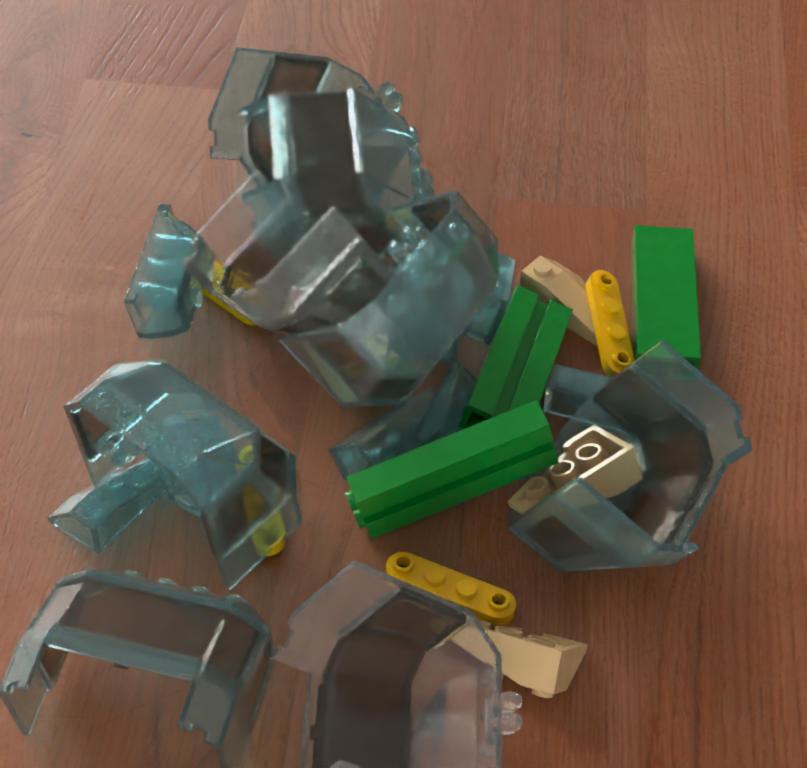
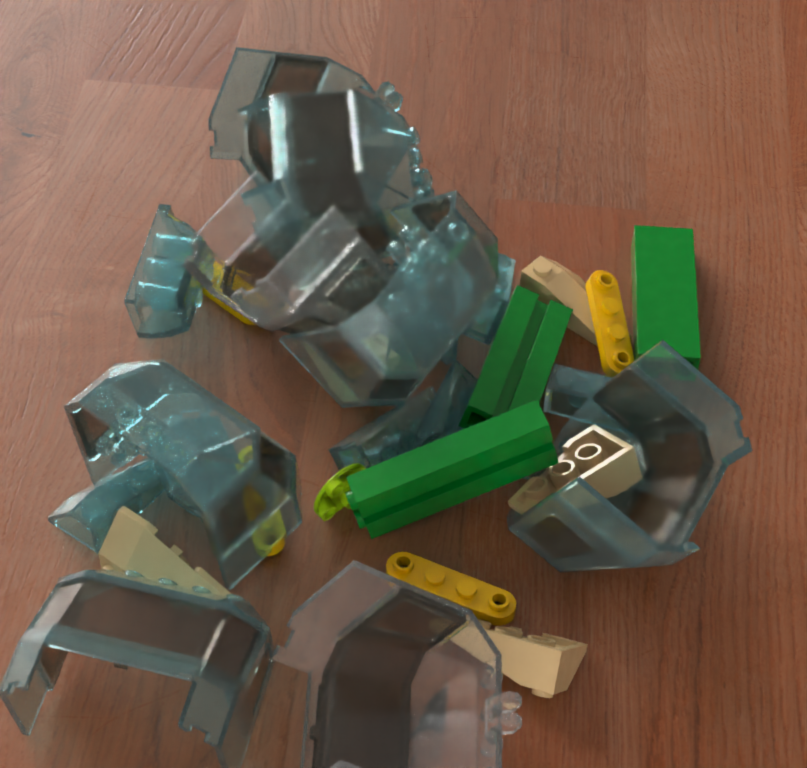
(134, 547): none -> tan wedge
(332, 495): none -> lime dish

